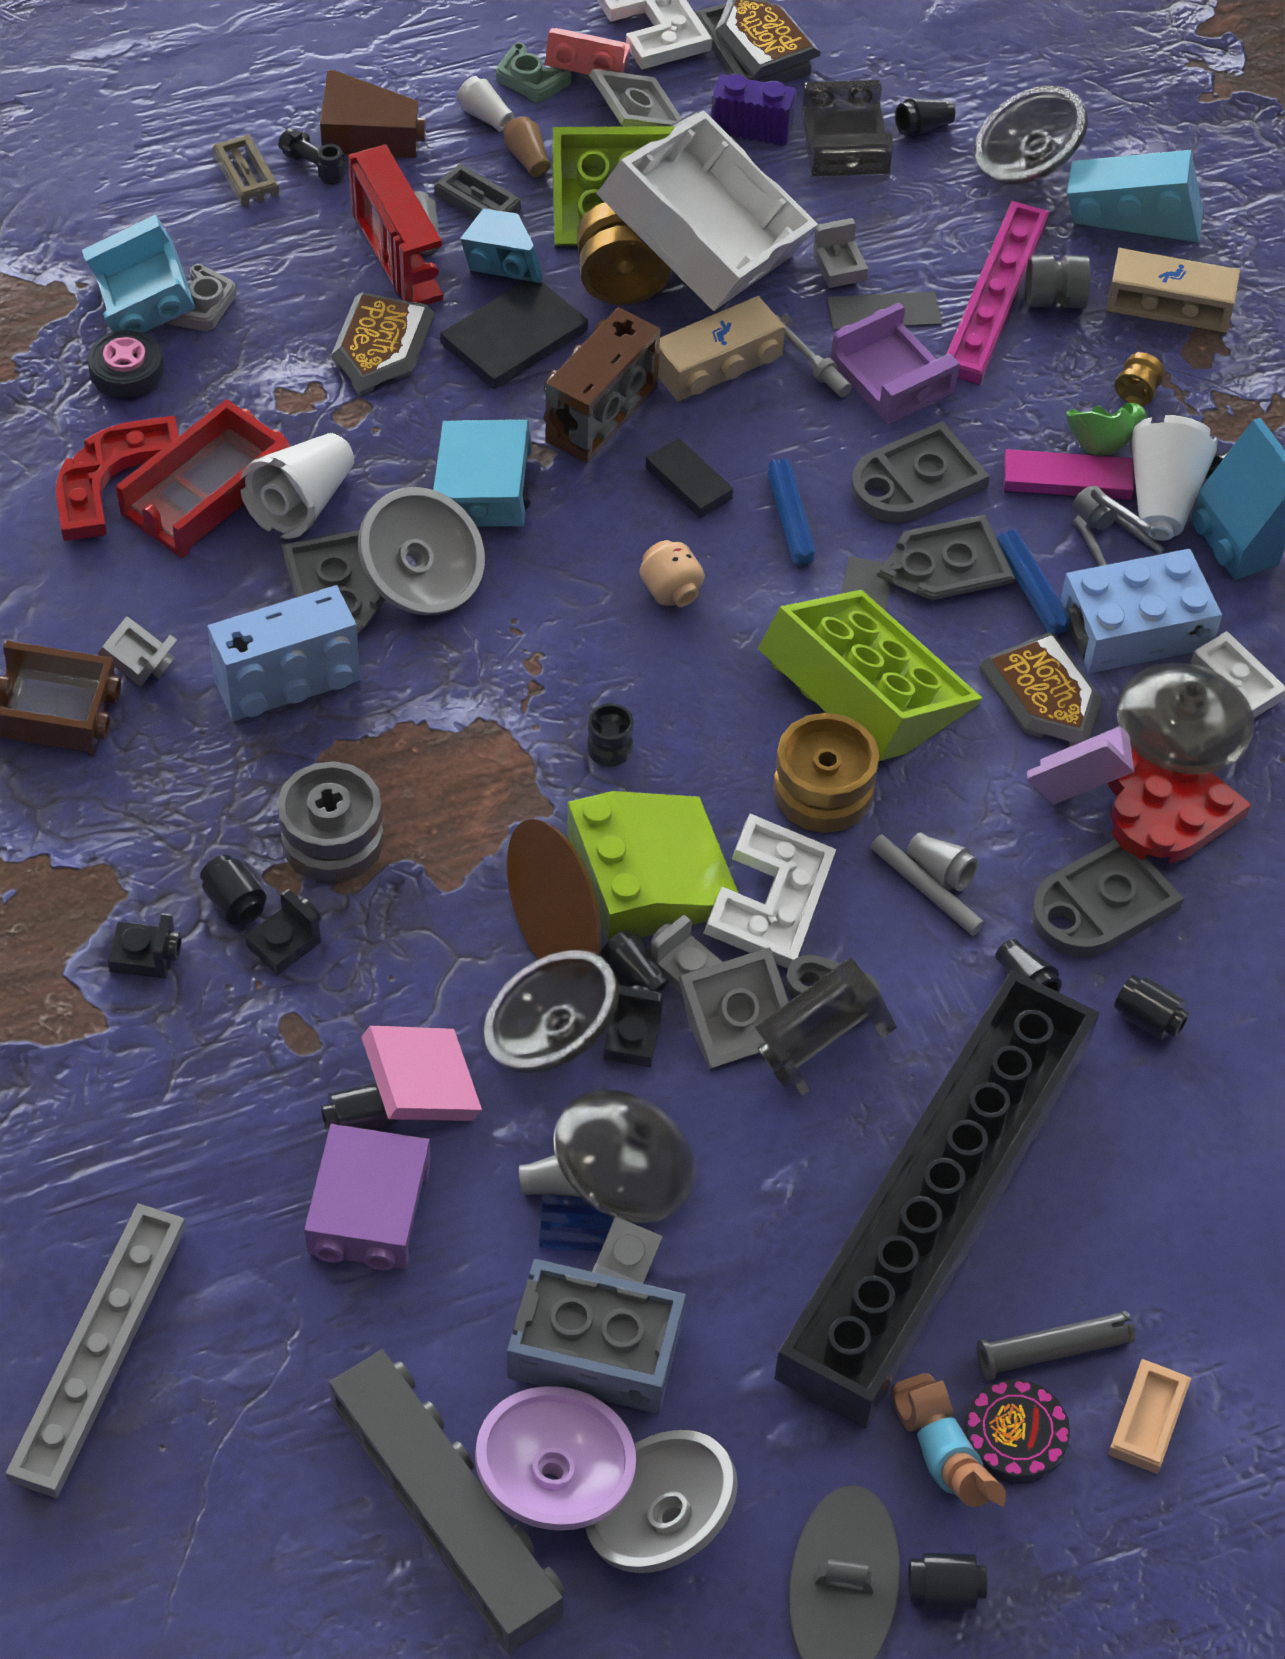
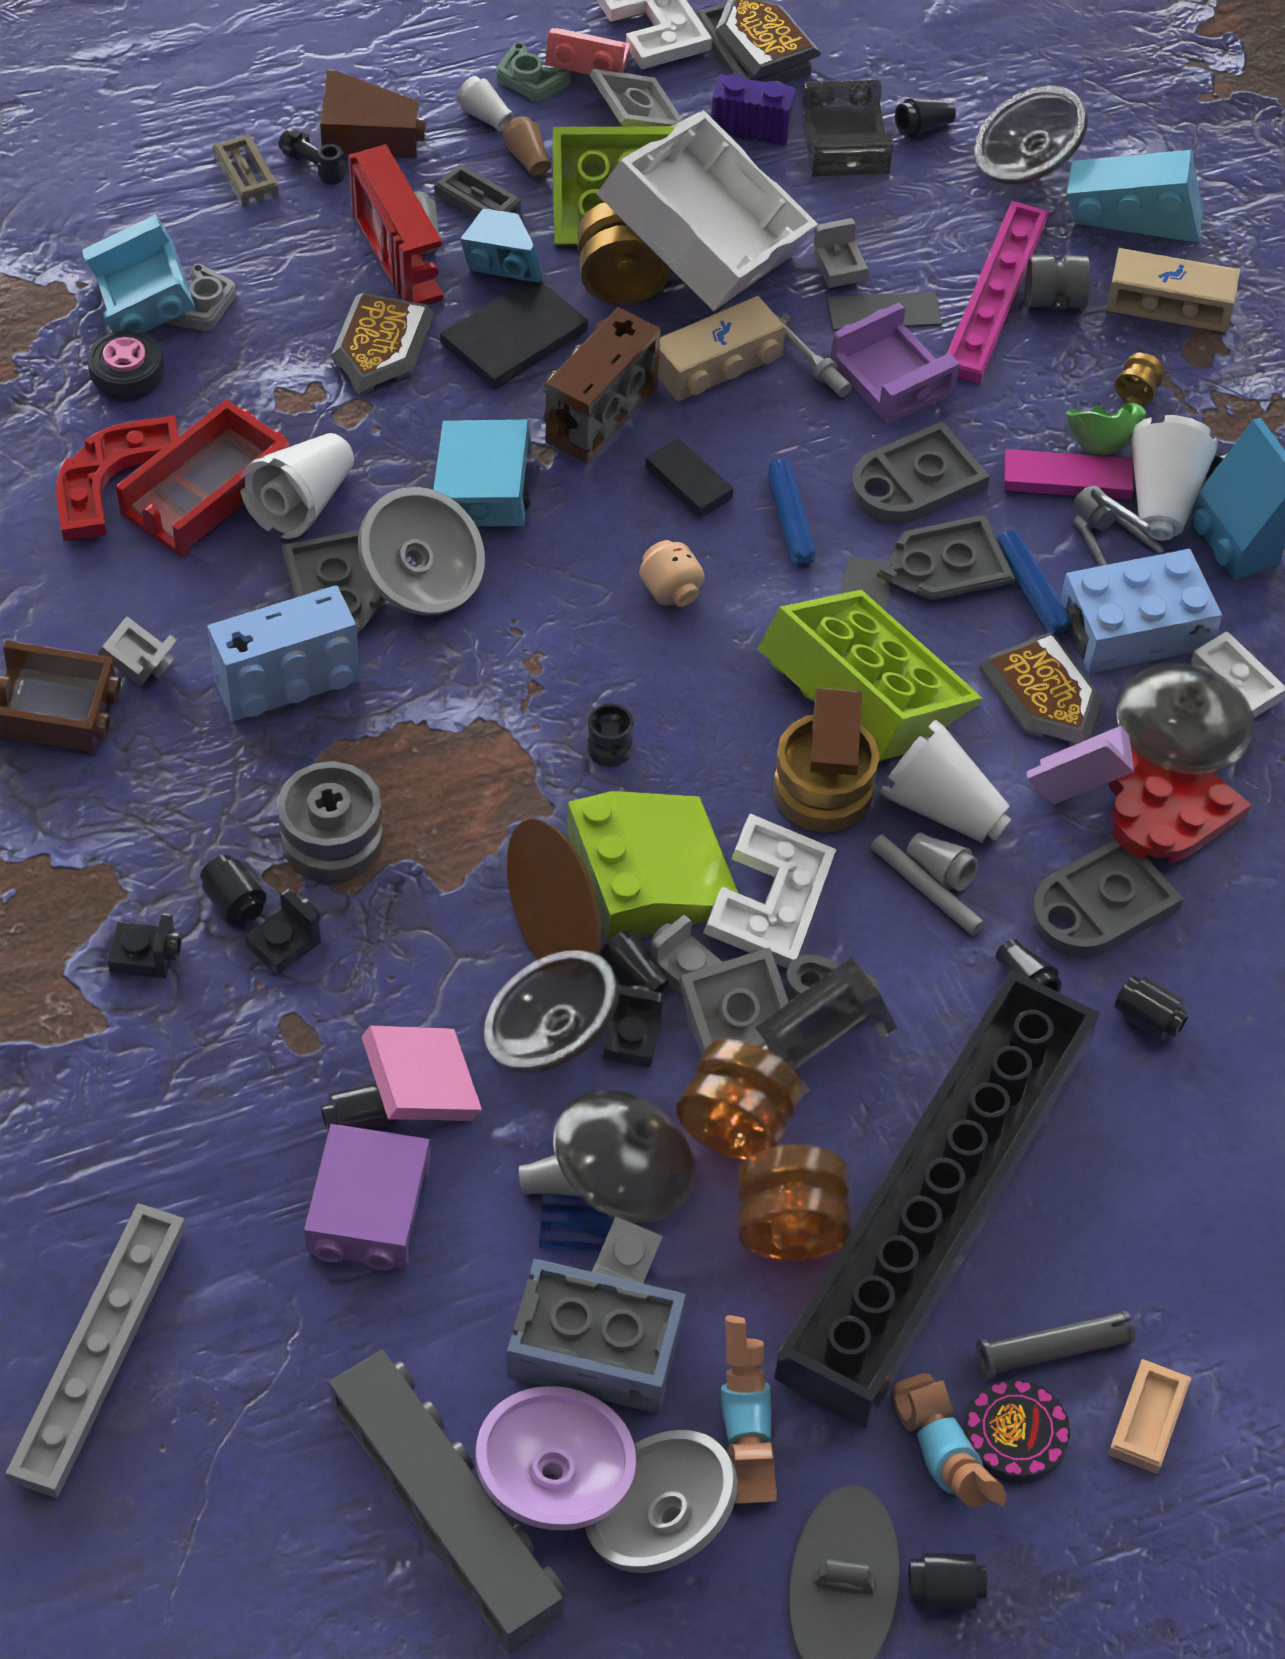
(739, 1099): none -> clear orange wheel
(748, 1415): none -> nougat piece
(793, 1203): none -> clear orange wheel
(836, 731): none -> reddish brown tile
(947, 787): none -> white cone

